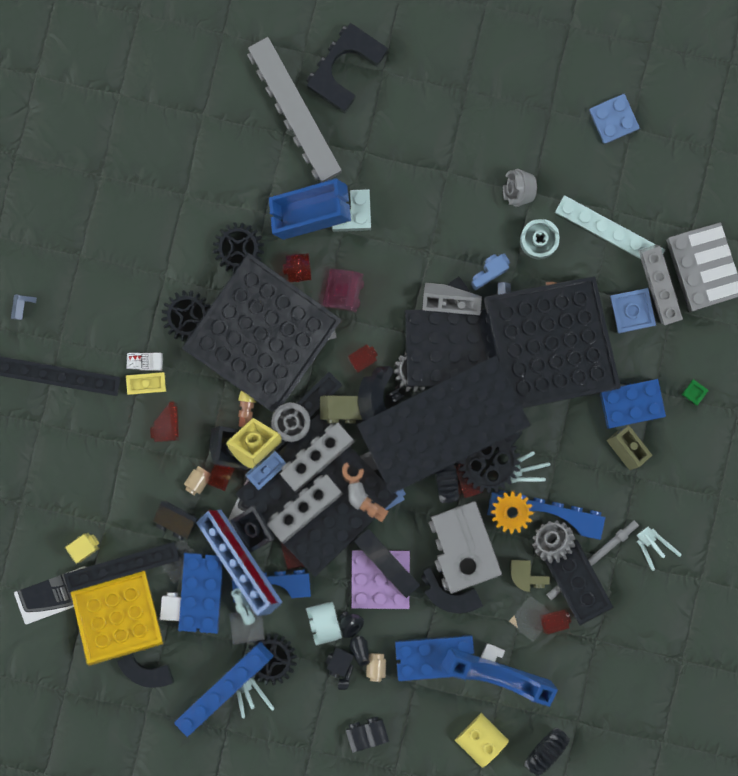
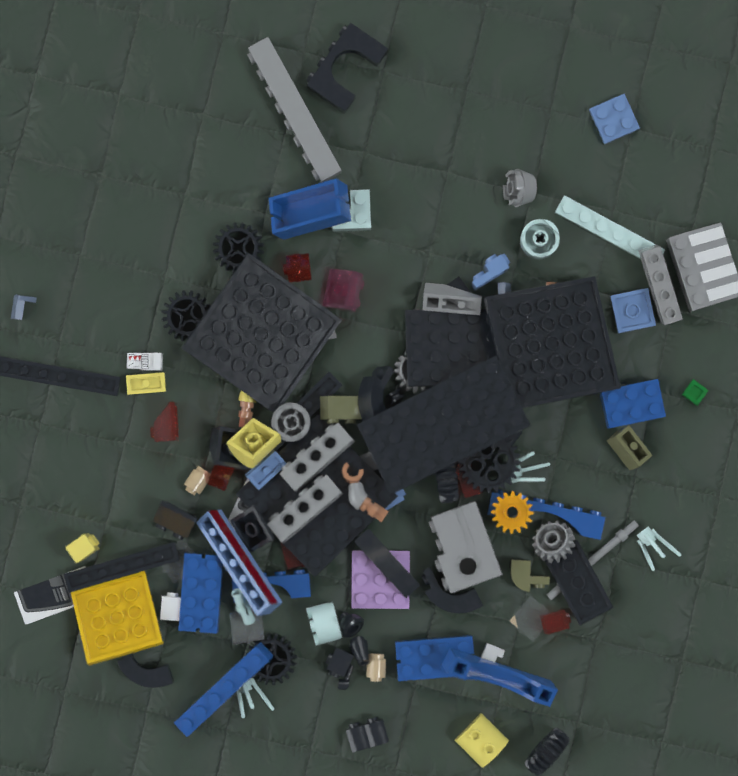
(363, 358): clear red brick -> none

